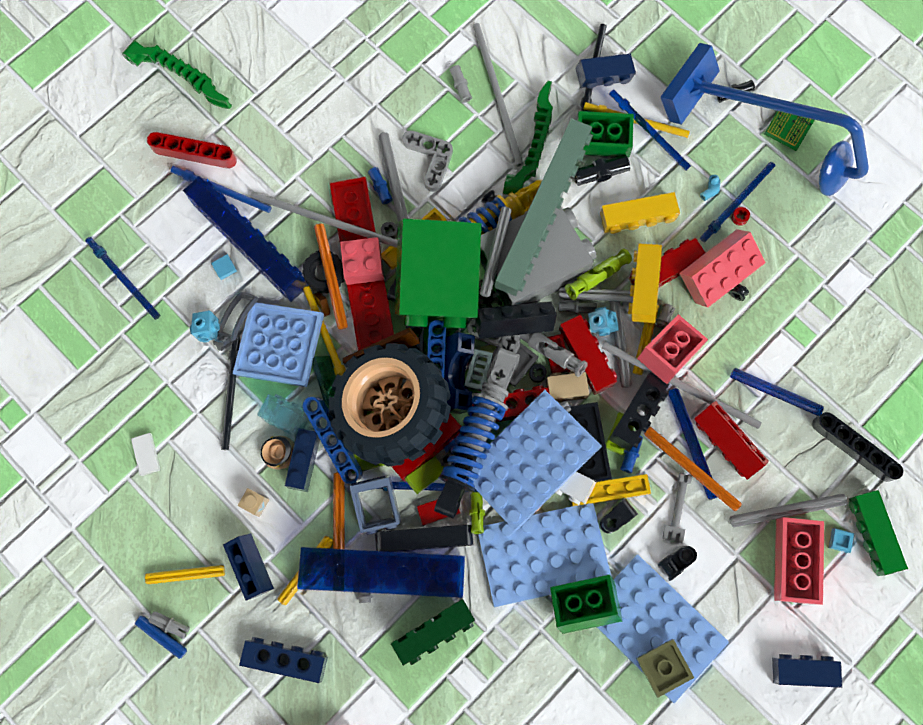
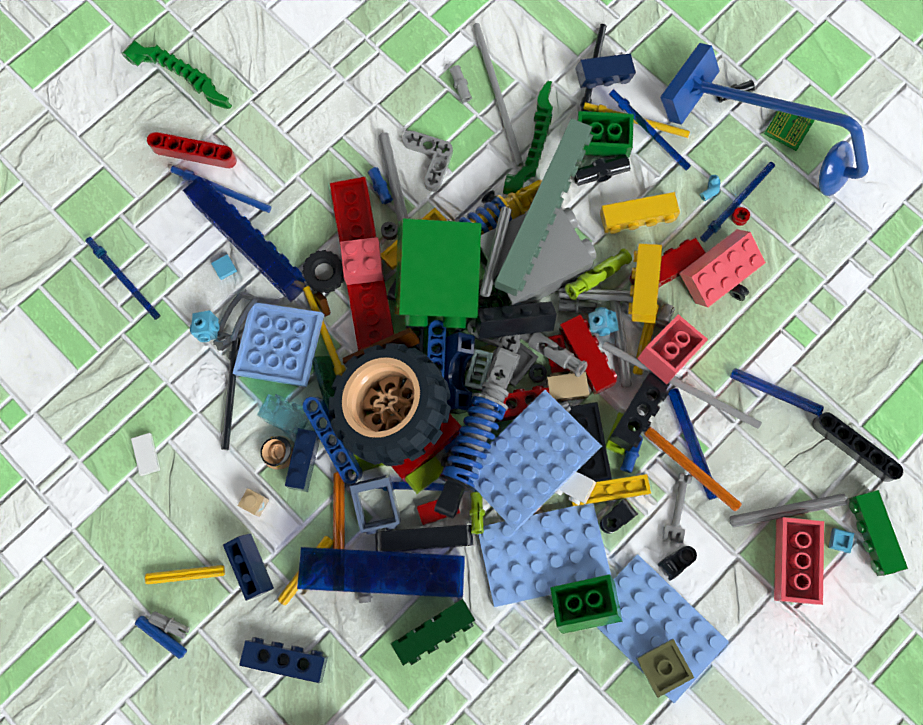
(324, 219): light grey piece -> none
(330, 276): orange axle -> none
(731, 440): red brick -> none
(807, 671): dark blue brick -> none

